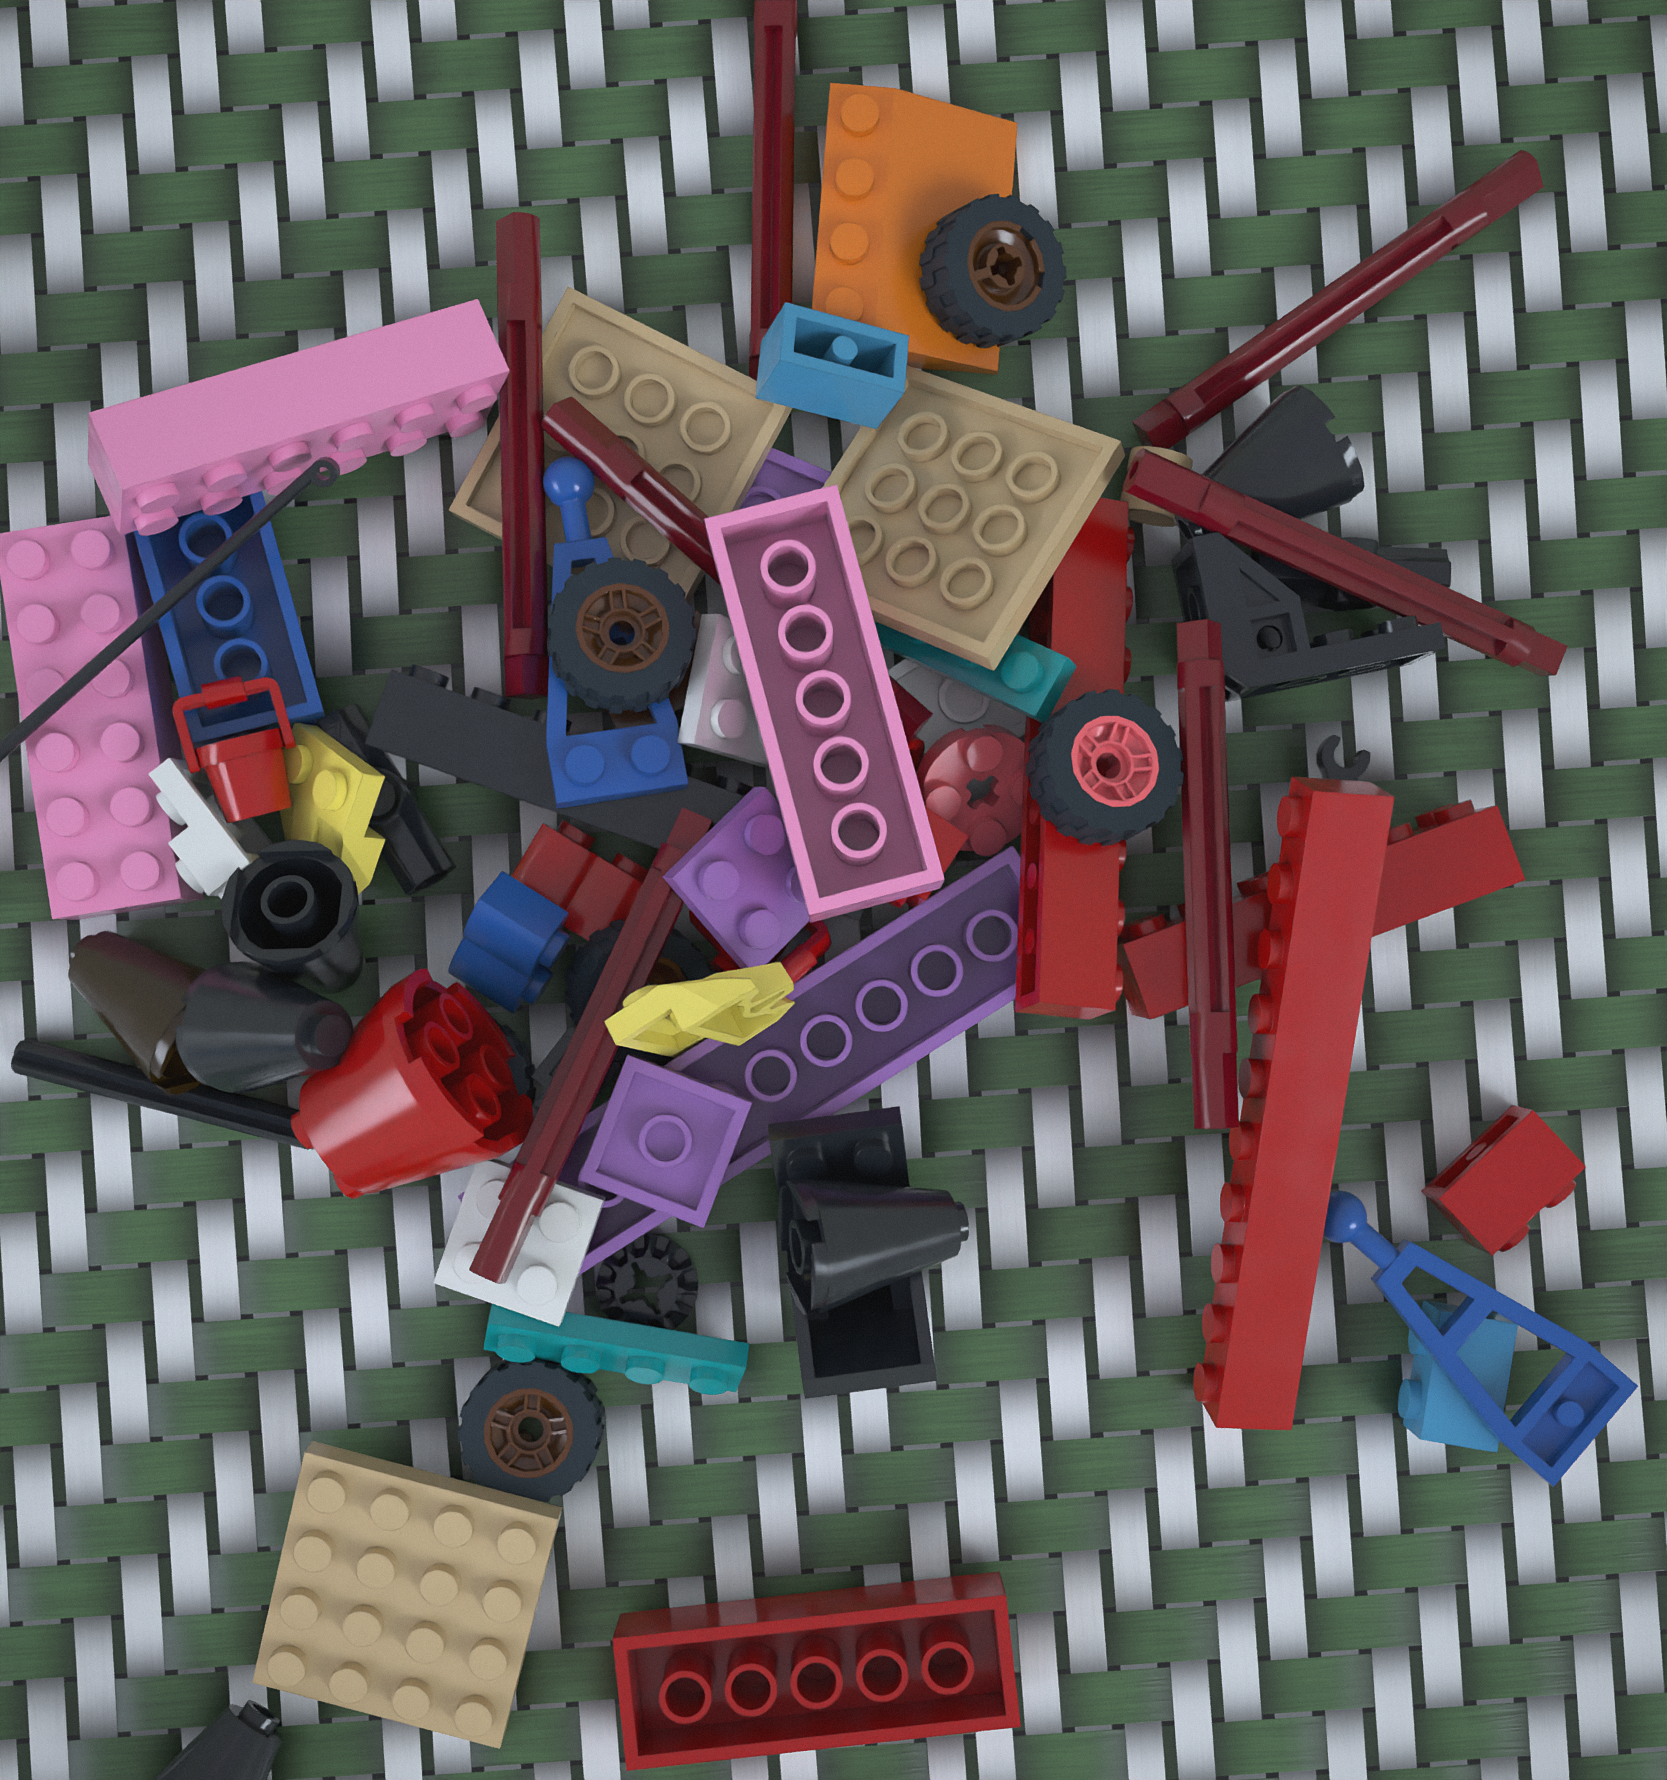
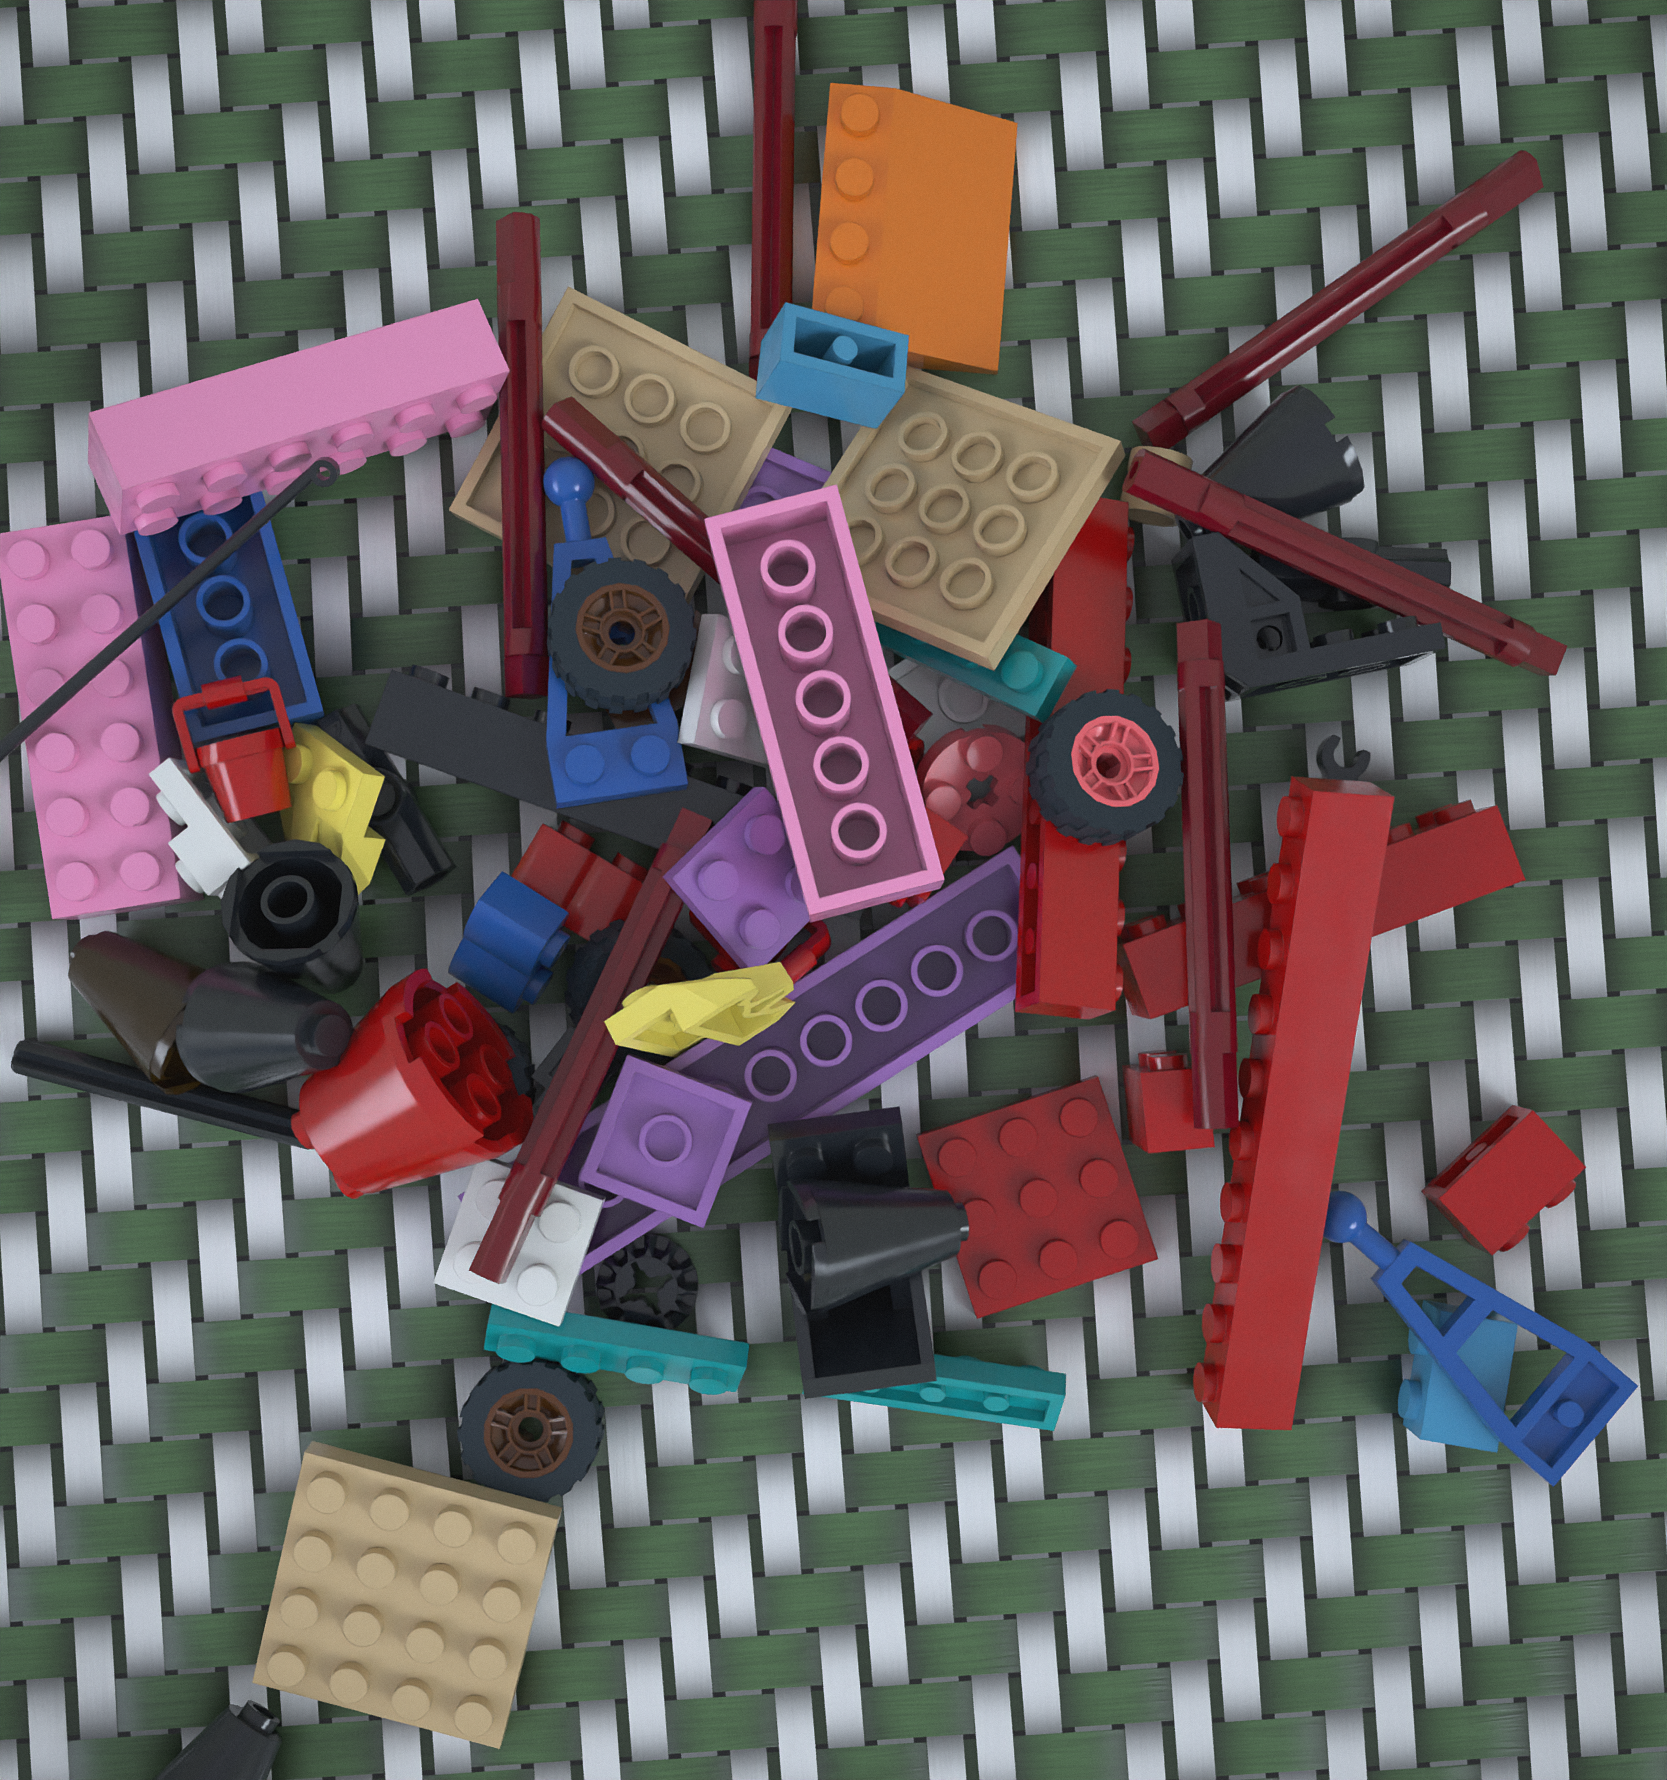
(815, 1671): red brick -> none
(959, 278): black wheel -> none
(979, 1392): none -> teal plate
(1040, 1196): none -> red plate
(1162, 1103): none -> red brick

